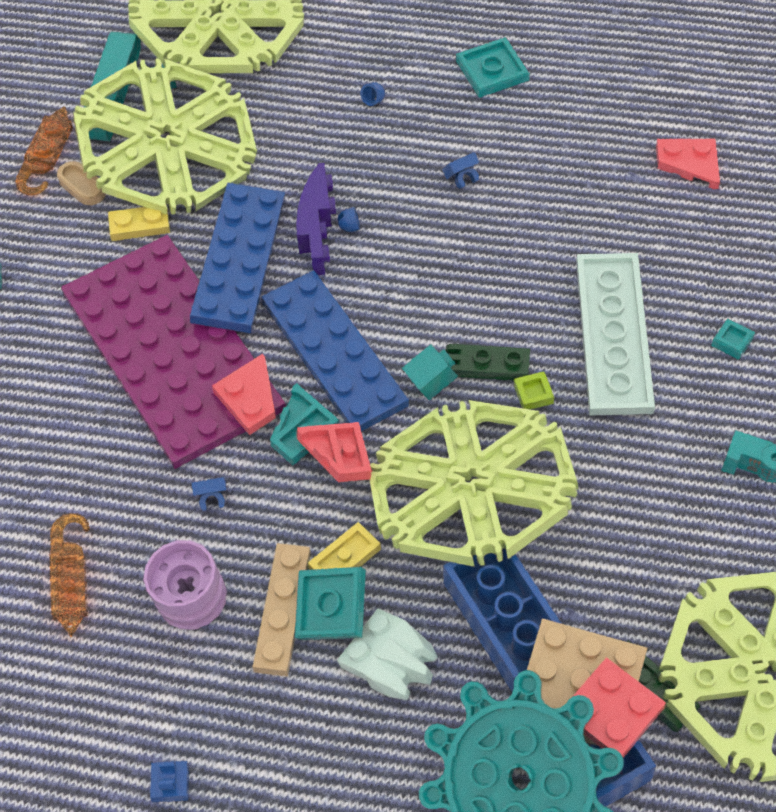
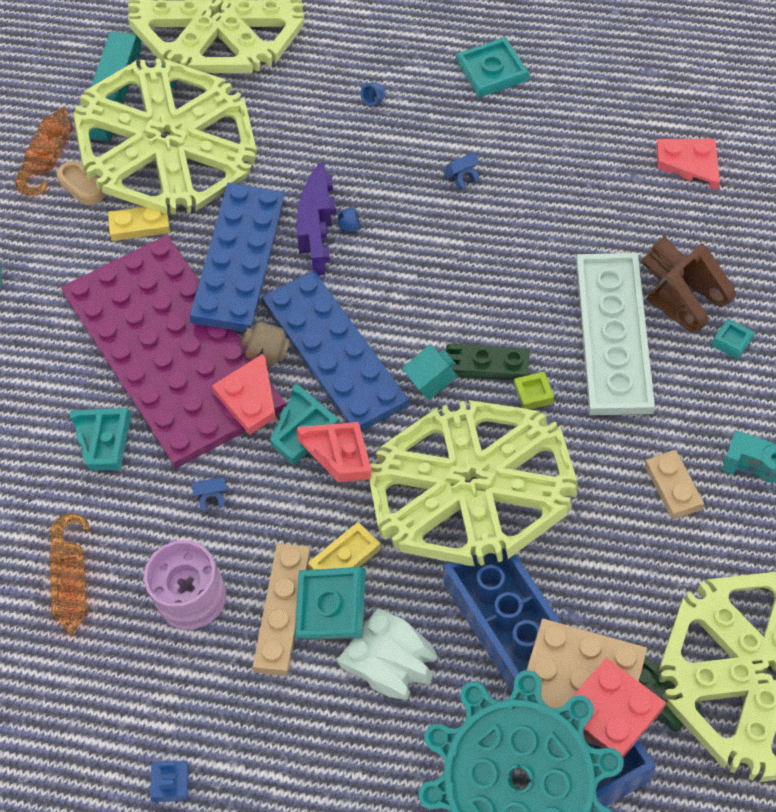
(102, 436): none -> teal wing
(265, 340): none -> dark tan head
(674, 484): none -> tan plate
(676, 272): none -> reddish brown piece

